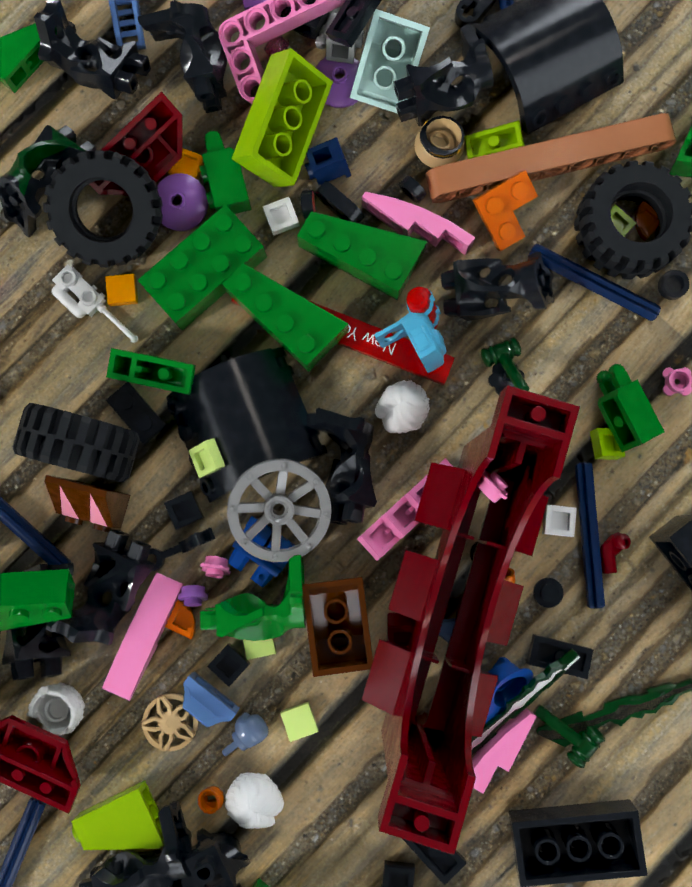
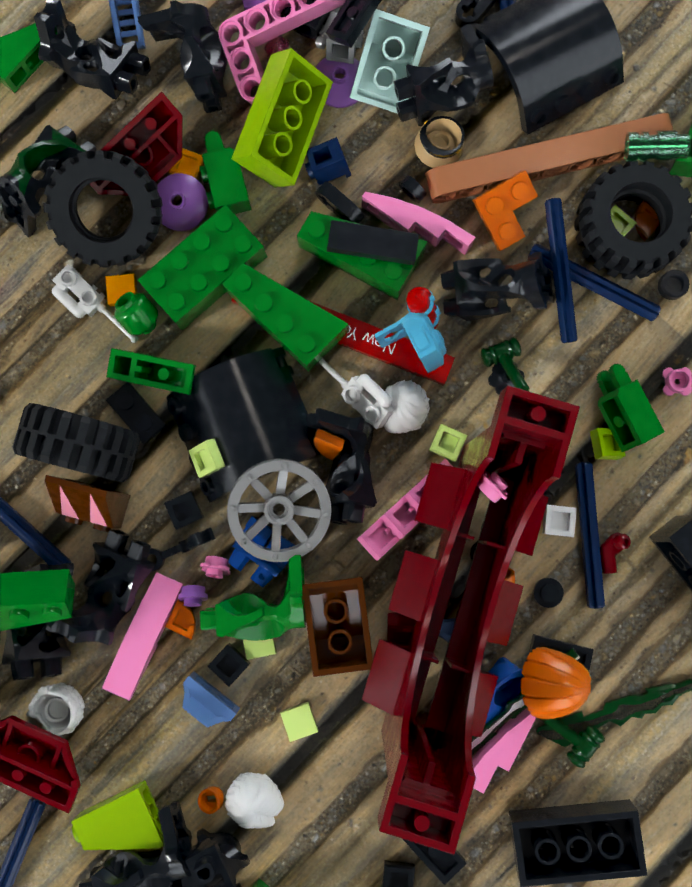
(136, 313): none -> green head
(168, 723): tan wheel -> none
(248, 732): sand blue piece -> none
(281, 216): white plate -> none
(308, 202): black tile -> none
(328, 444): none -> orange tile
(364, 396): none -> white piece
(372, 242): none -> black tile
(448, 442): none -> yellowish green tile
(494, 140): lime slope -> none
(553, 683): none -> orange hair
(561, 270): none -> dark blue axle
(662, 146): none -> clear green axle

